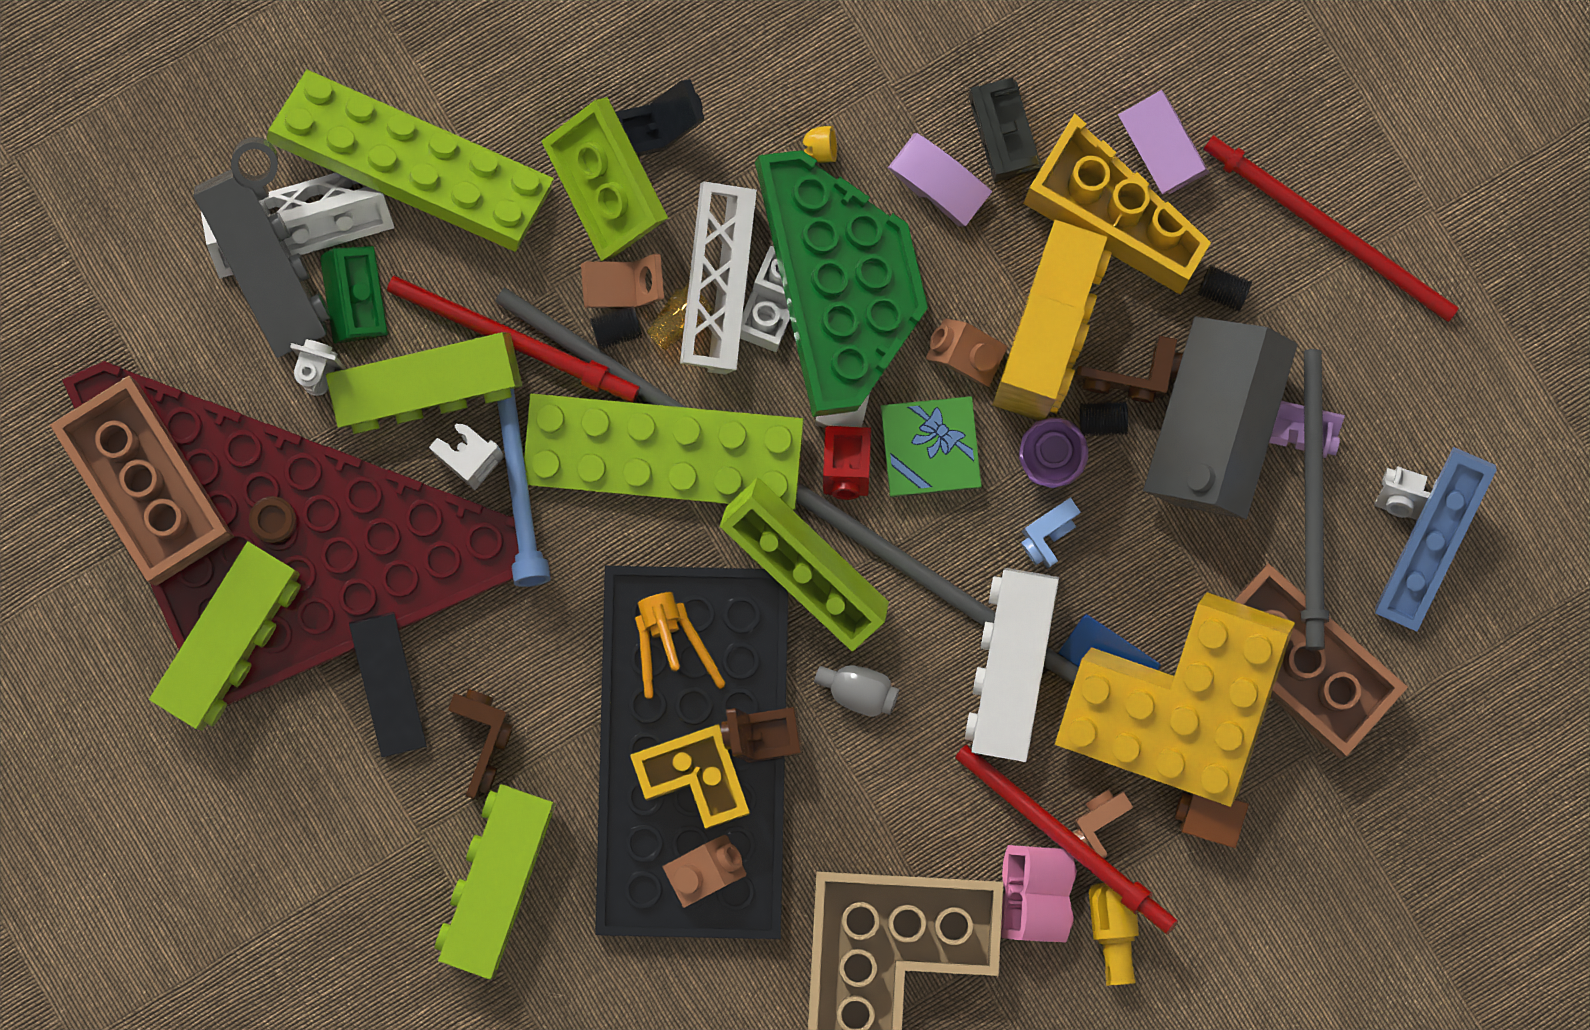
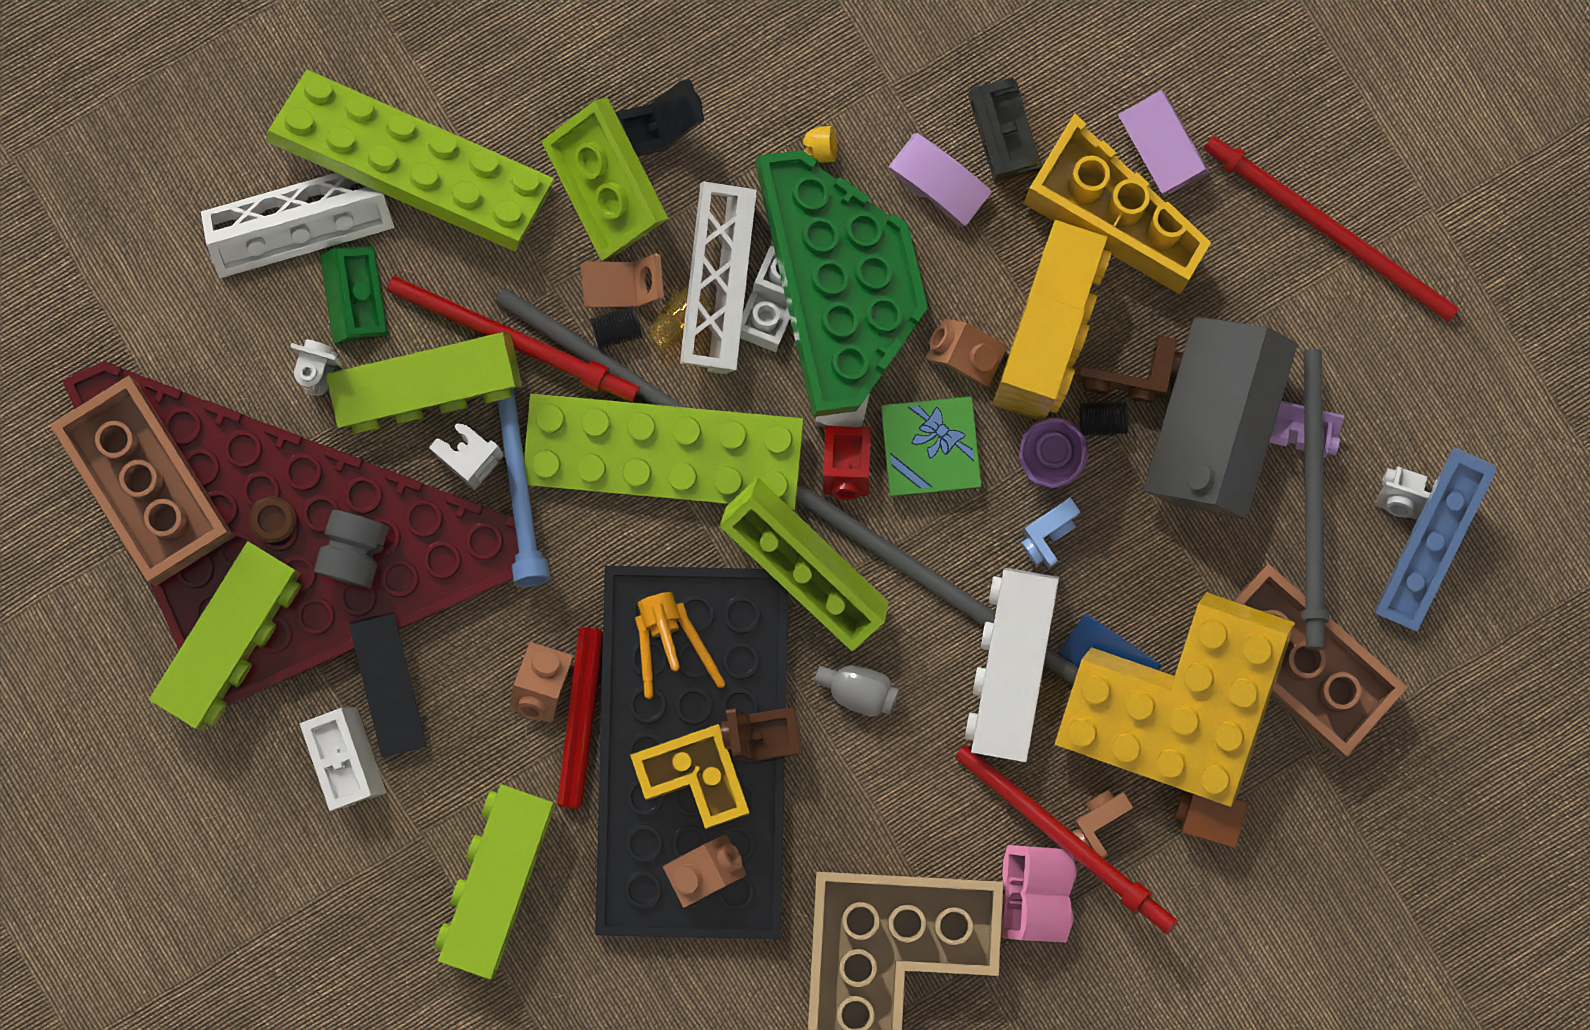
(258, 254): dark grey hinge -> none
(342, 758): none -> white hinge
(351, 549): none -> dark grey wheel
(478, 708): reddish brown bracket -> none
(540, 682): none -> nougat bracket
(580, 718): none -> red axle
(1114, 929): yellow arm -> none
(1214, 274): black piece -> none

